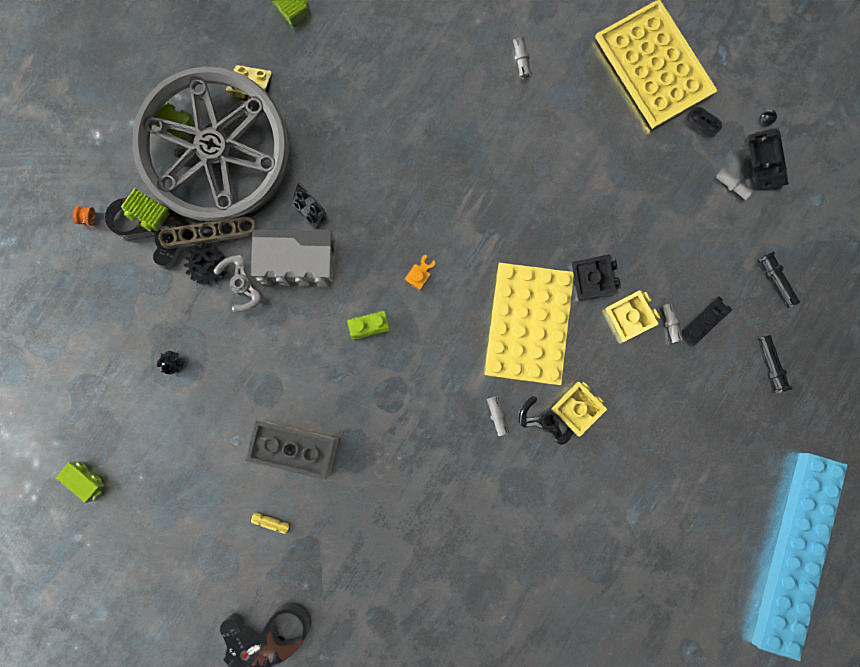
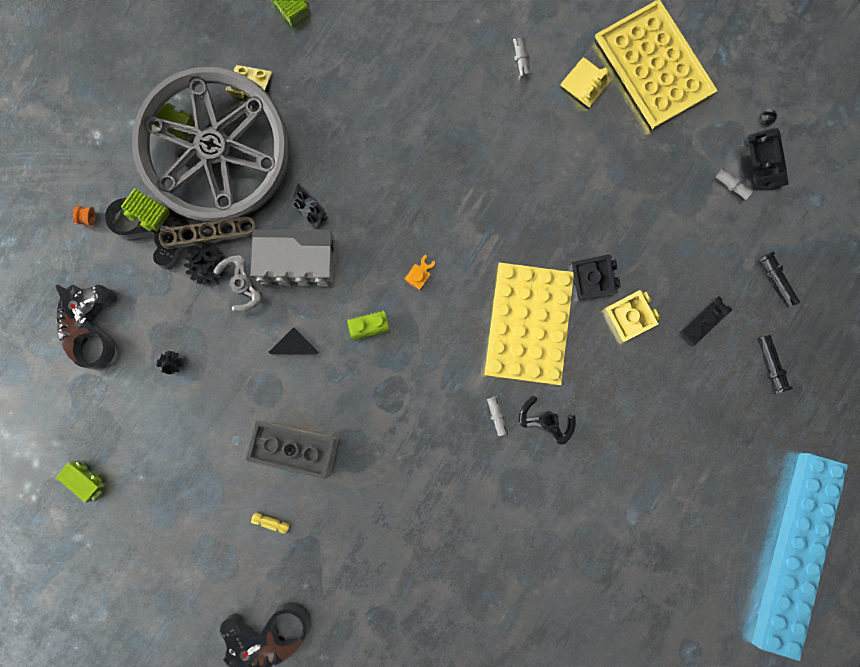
(75, 322): none -> black animal
(293, 344): none -> black tile
(579, 408): light yellow plate -> none
(586, 81): none -> light yellow hinge
(672, 323): light grey pin -> none
(704, 121): black beam -> none

